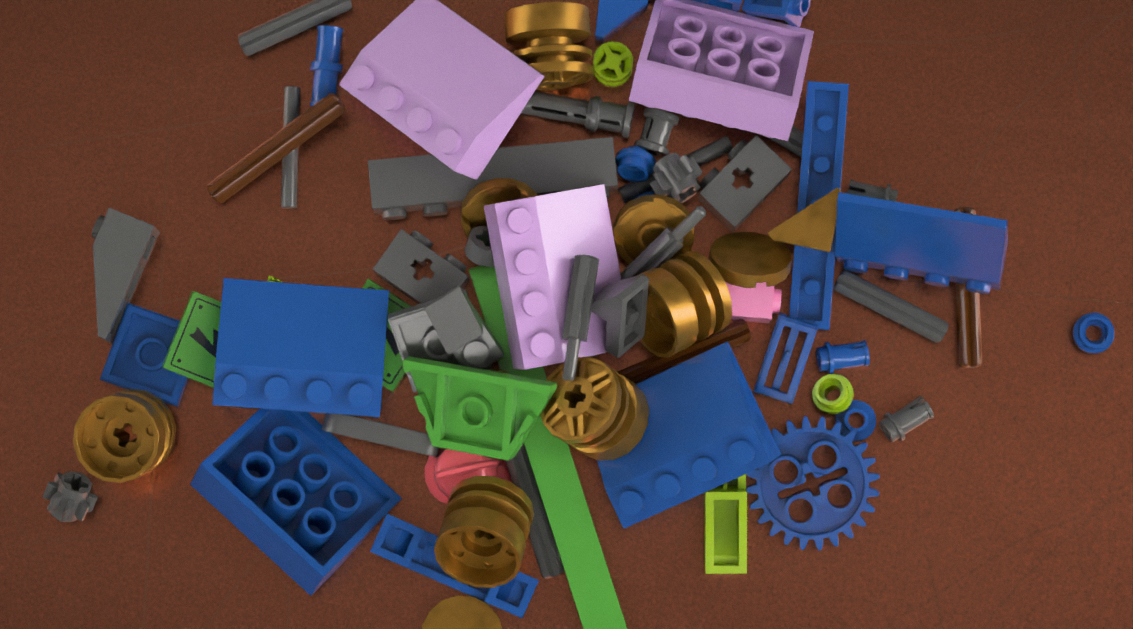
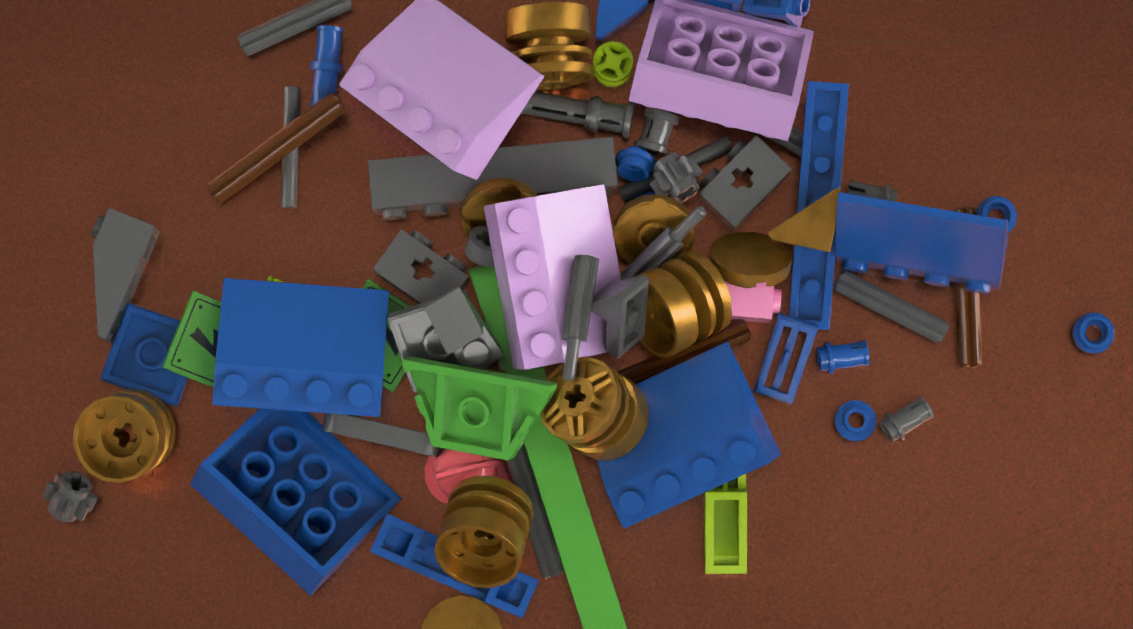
(826, 518): blue gear -> none
(827, 384): lime plate -> none
(999, 204): none -> blue plate

